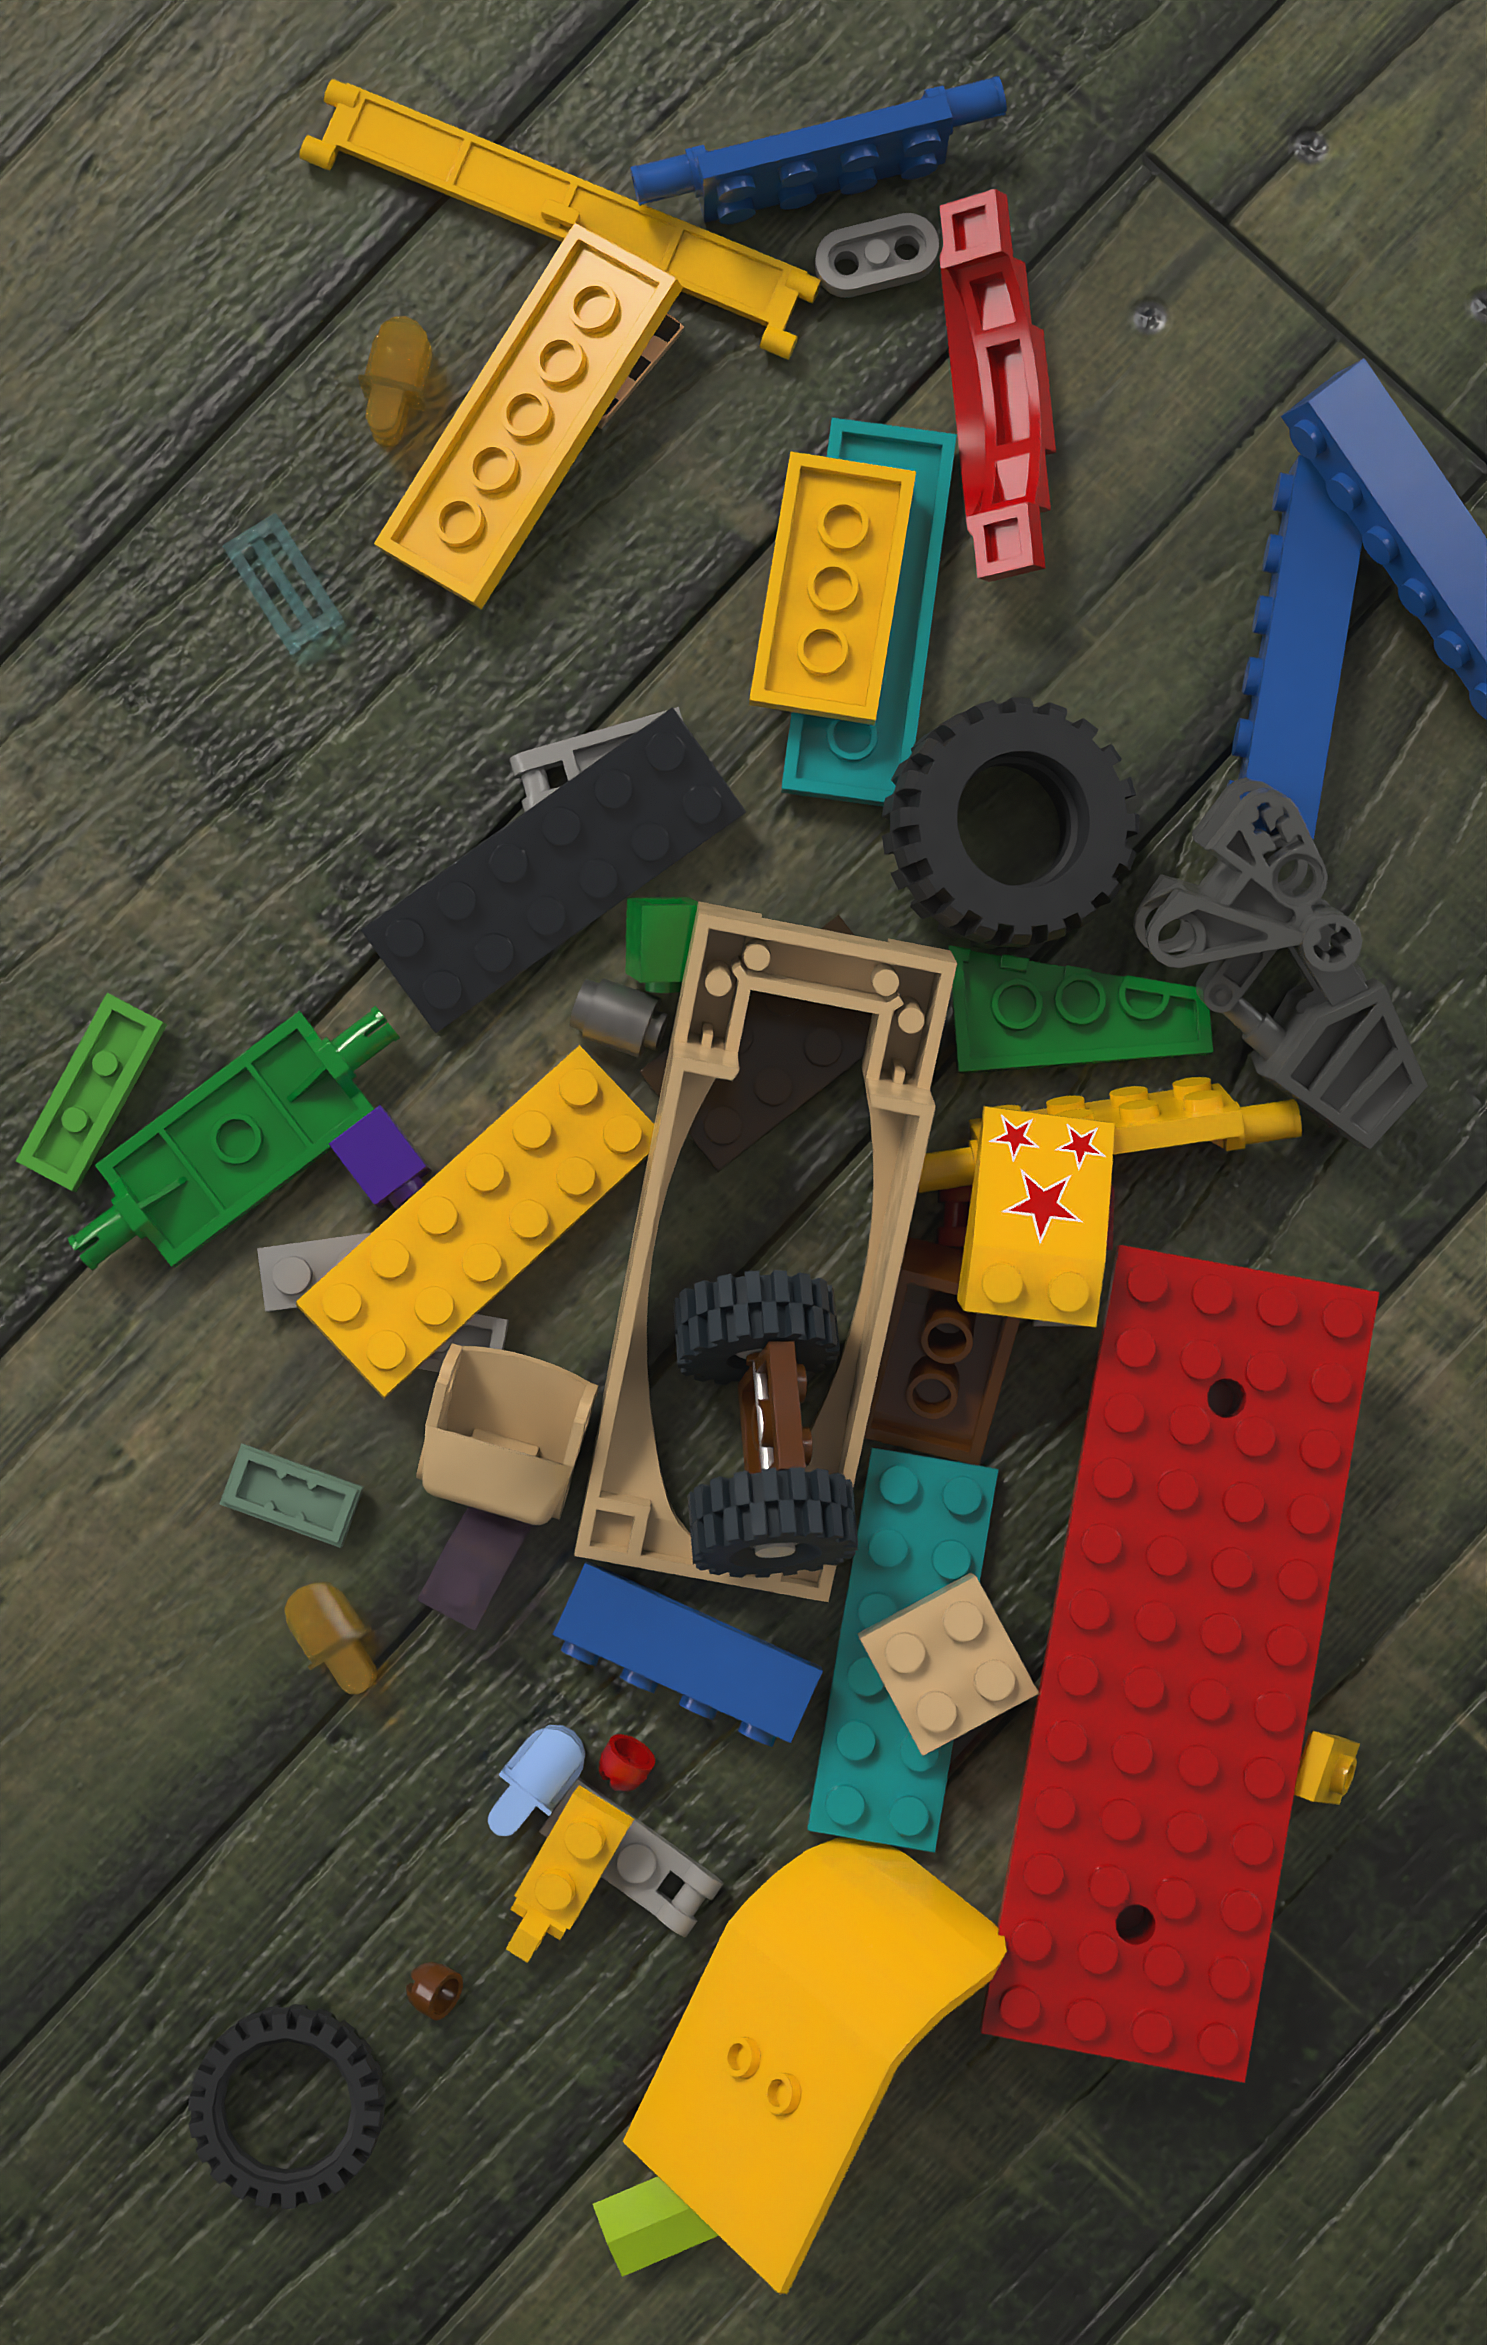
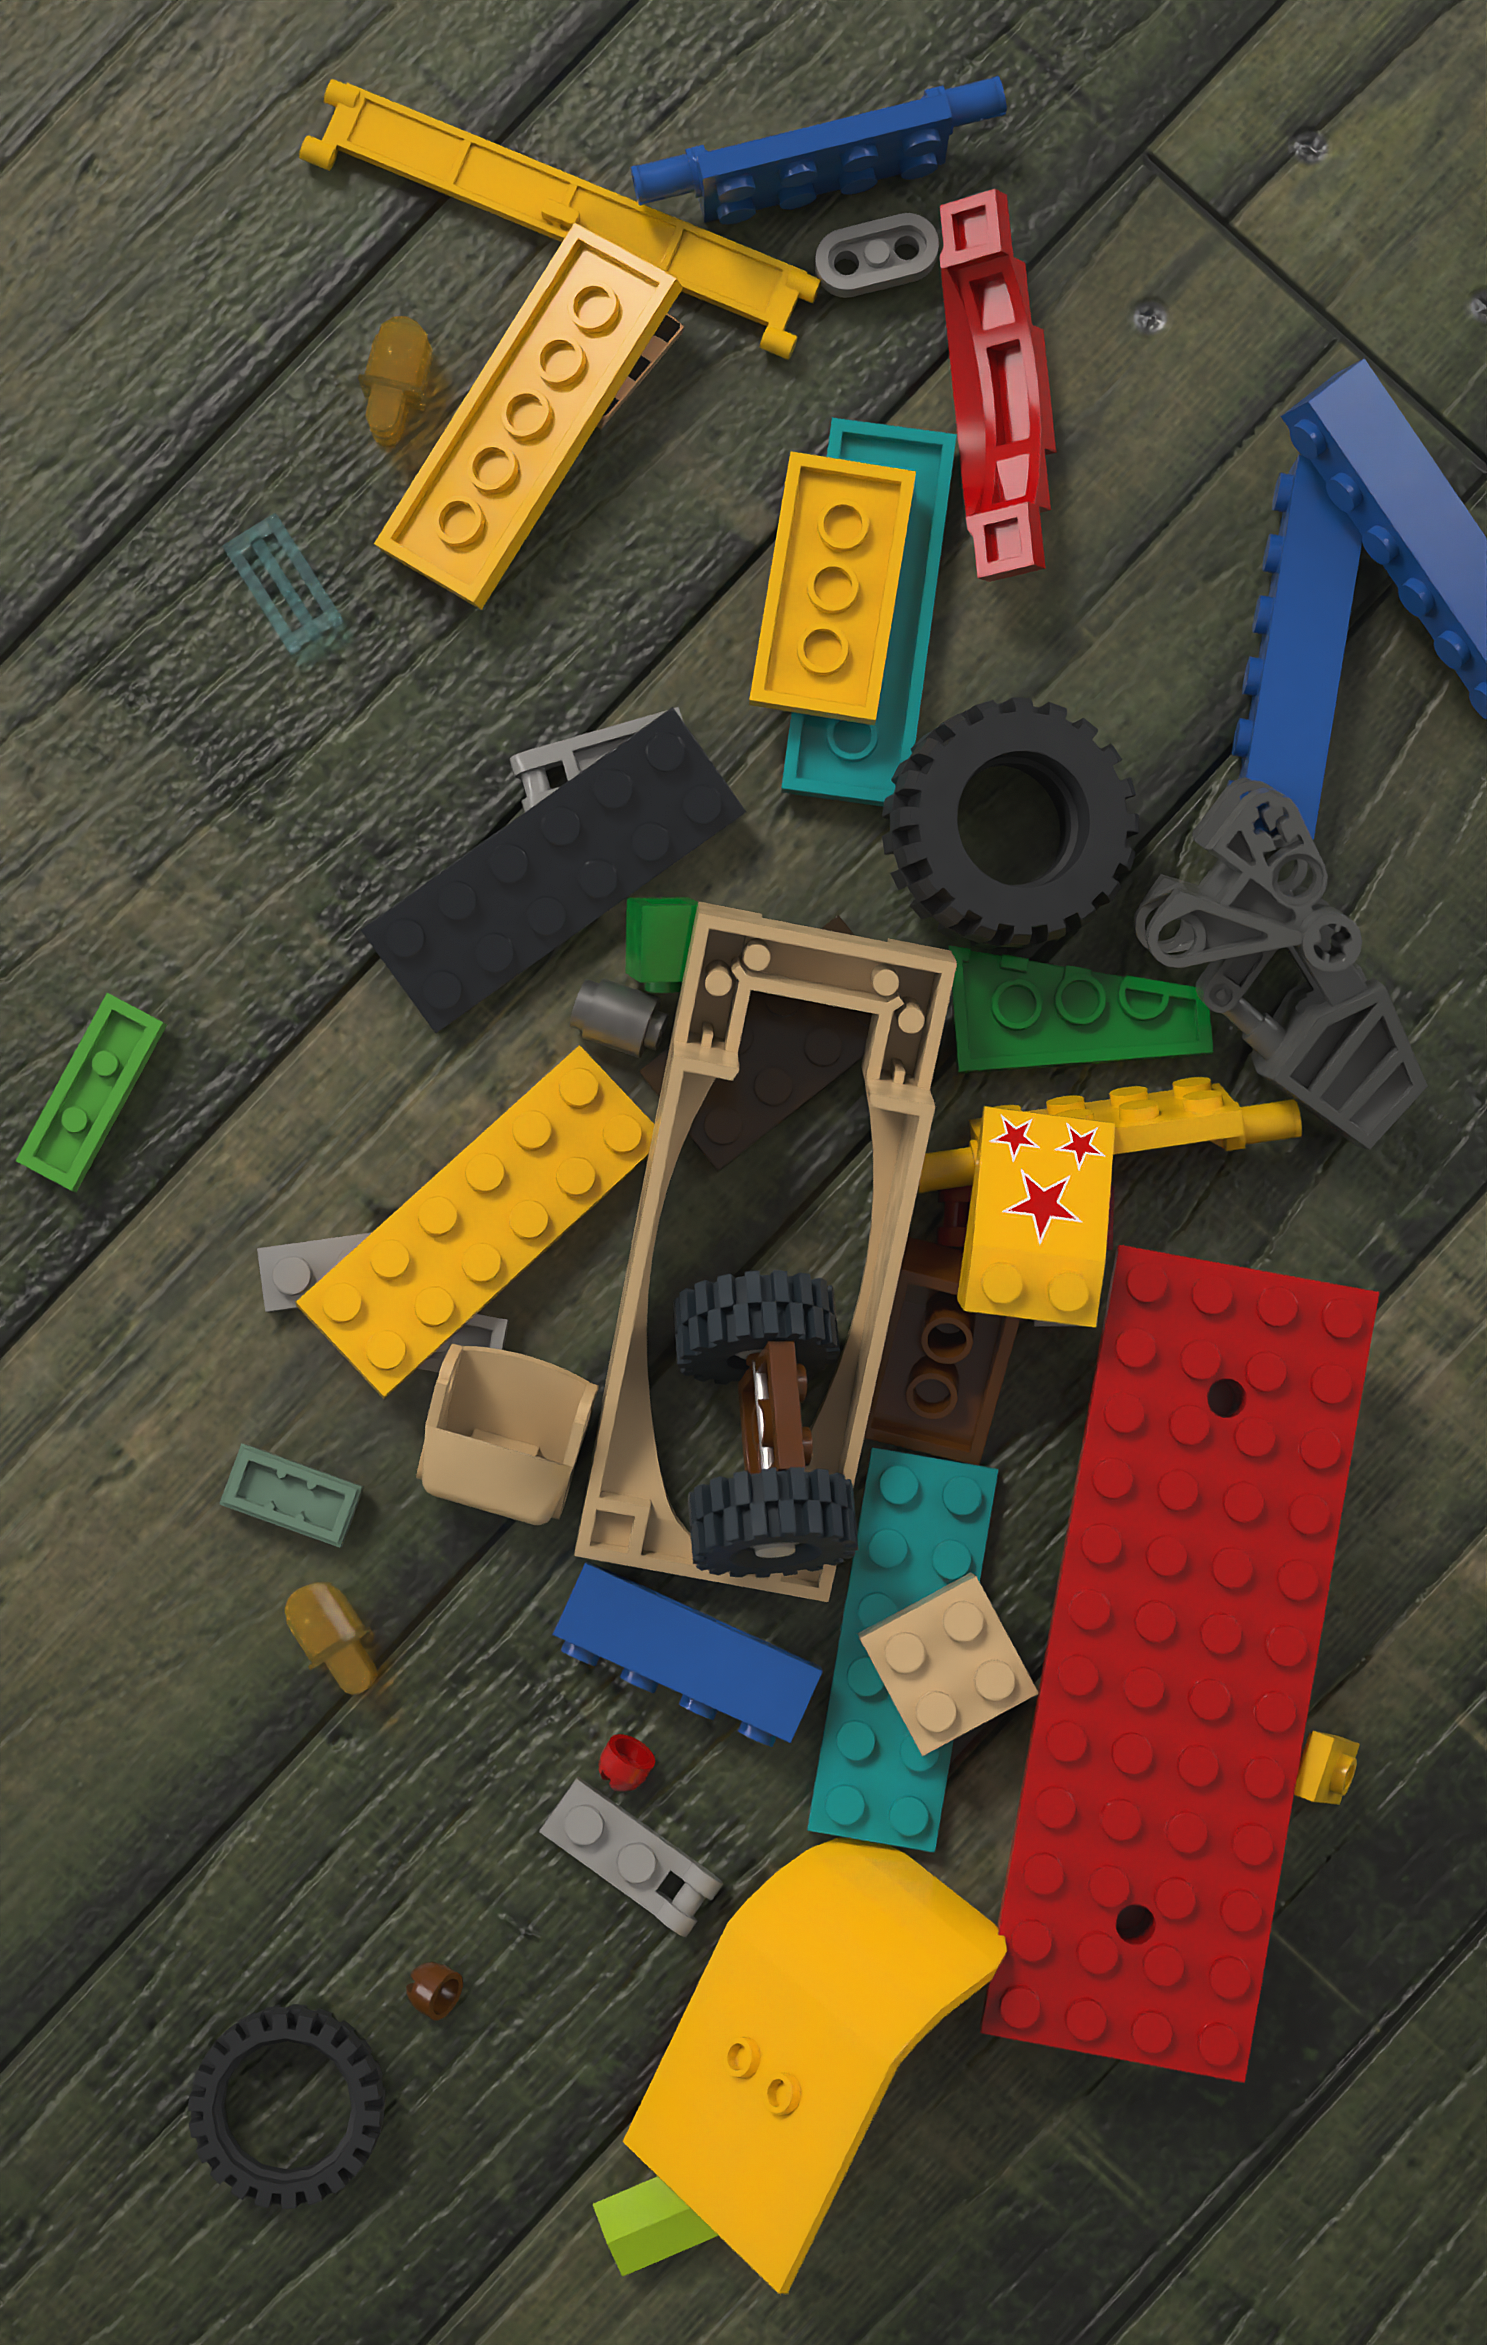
(234, 1139): green plate -> none
(381, 1159): dark purple brick -> none
(474, 1566): clear purple slope -> none
(537, 1777): light blue arm -> none
(566, 1870): yellow hinge -> none

